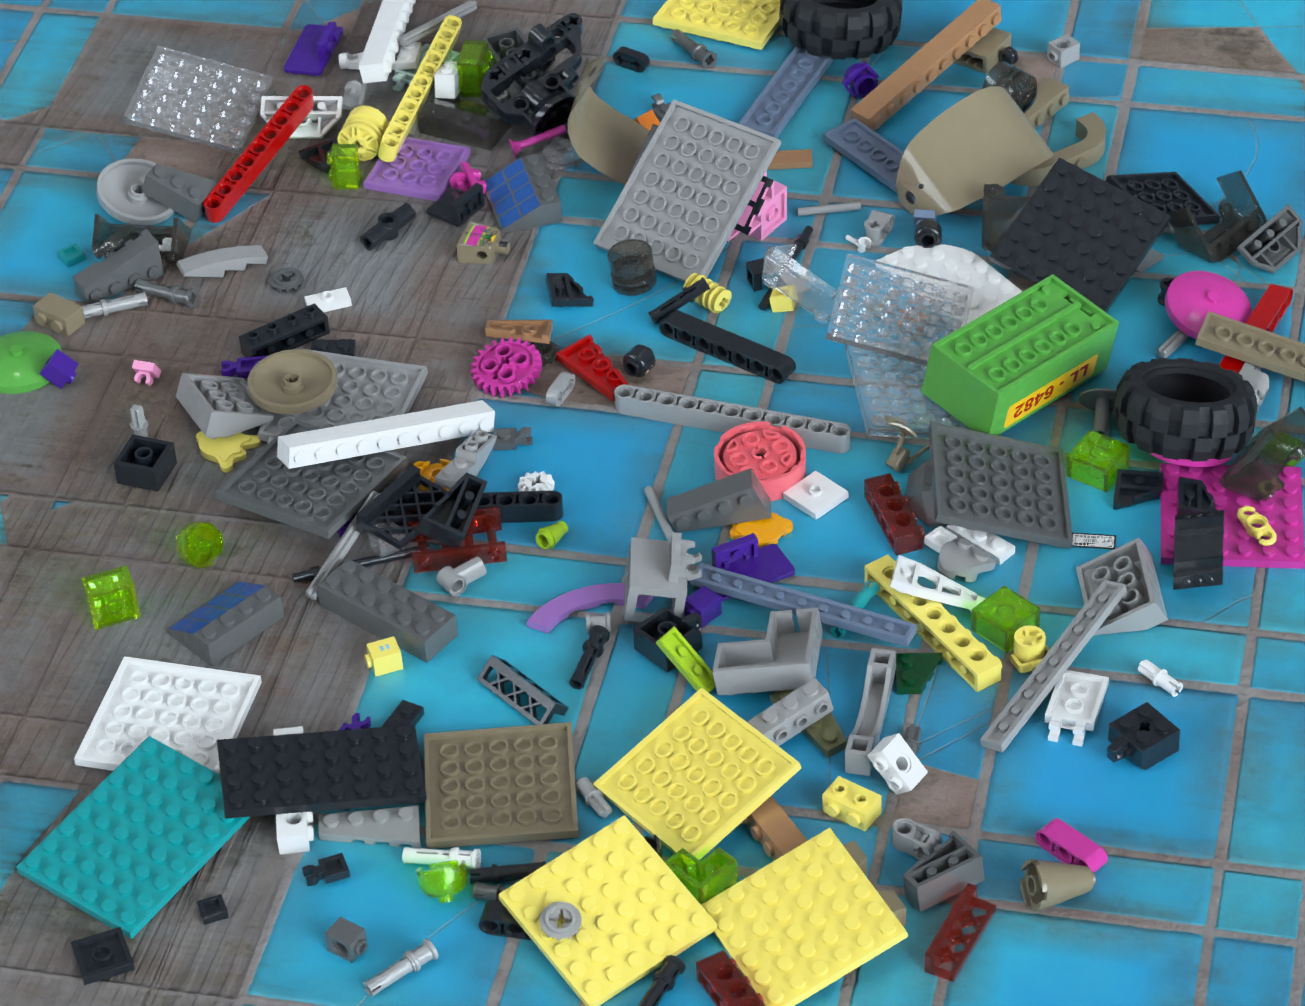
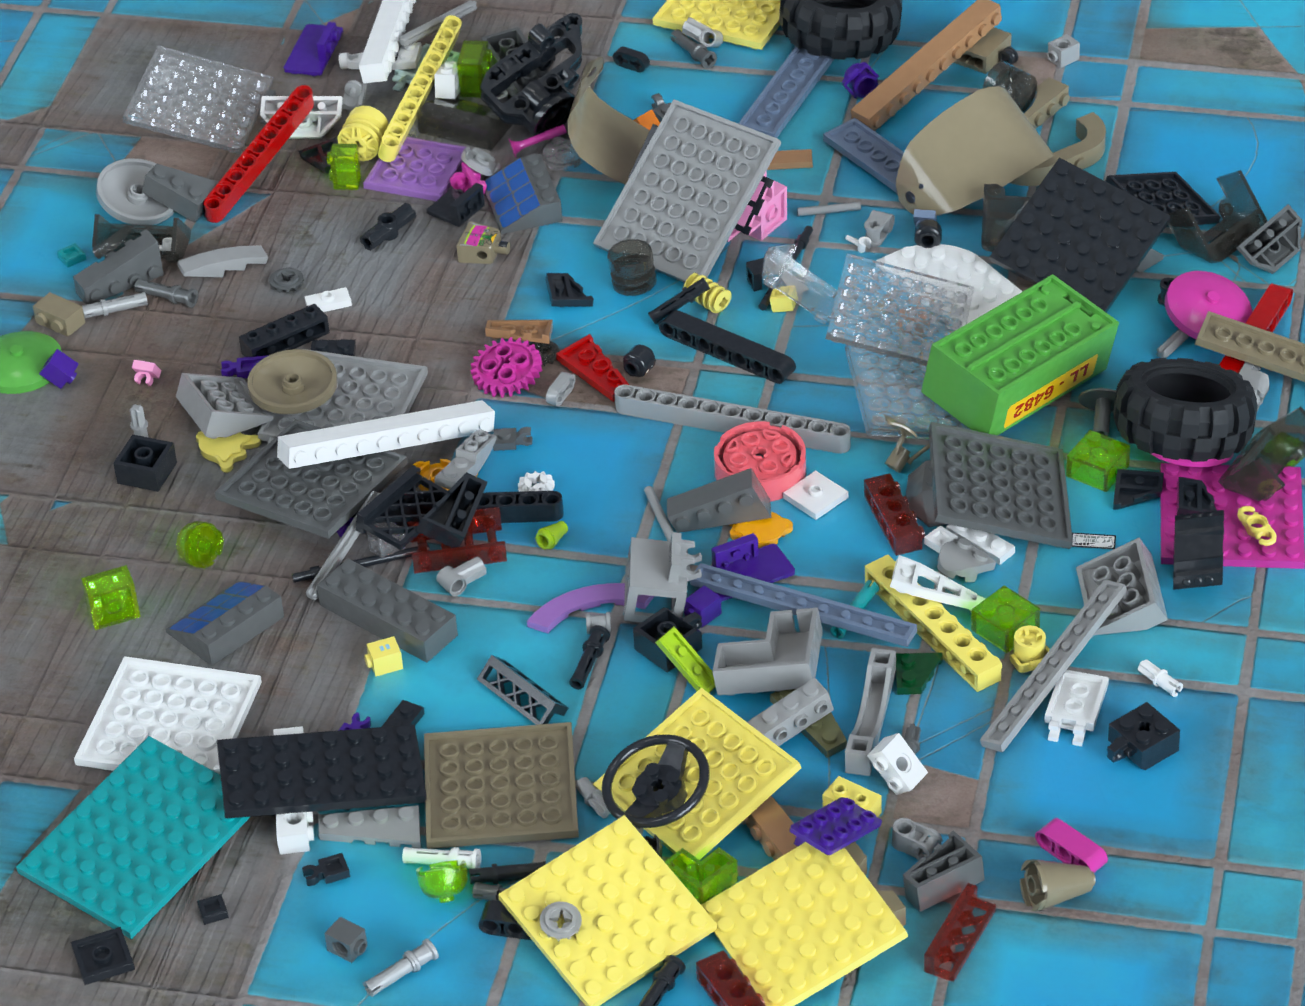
(480, 161): none -> light grey tile
(659, 785): none -> black piece
(701, 33): none -> light grey piece
(835, 826): none -> dark purple bracket

